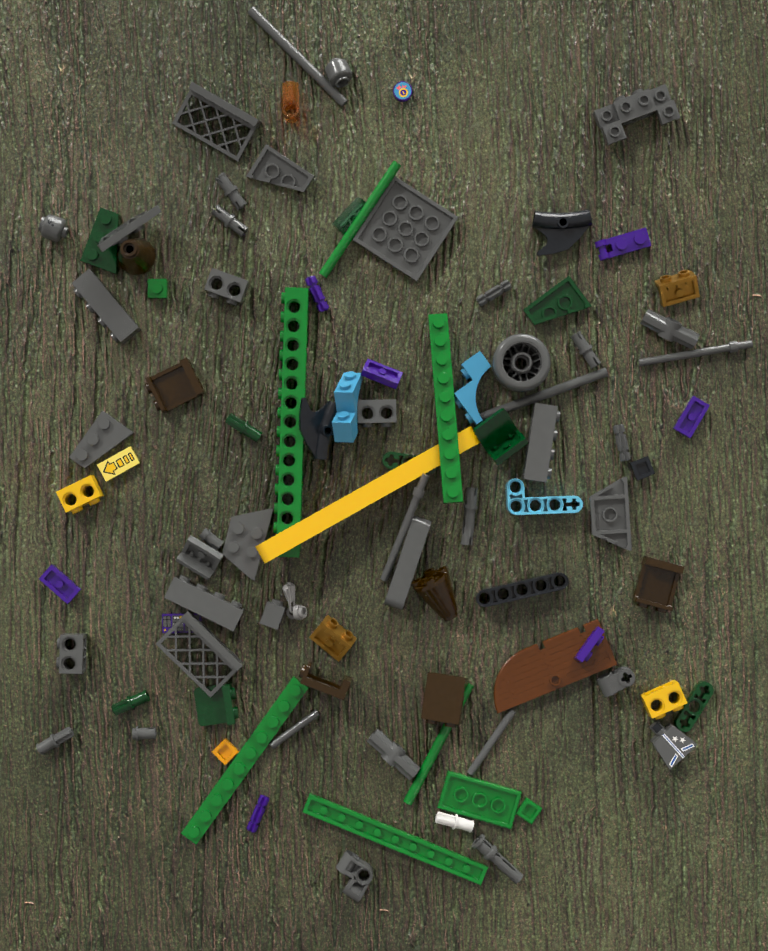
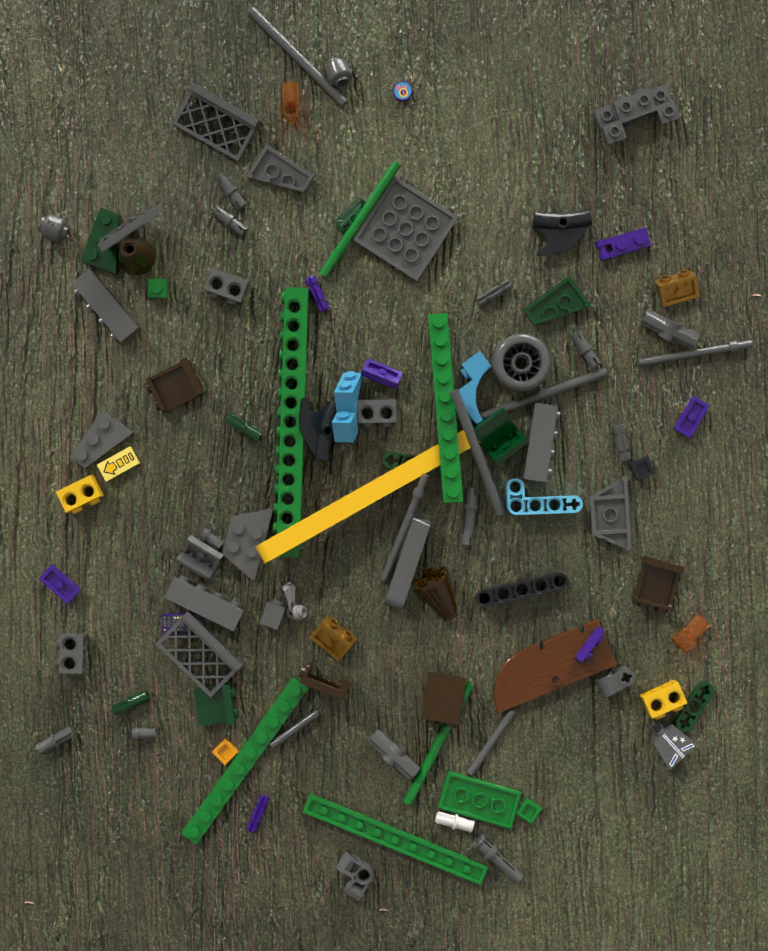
(477, 452): none -> dark grey piece
(687, 636): none -> clear orange piece

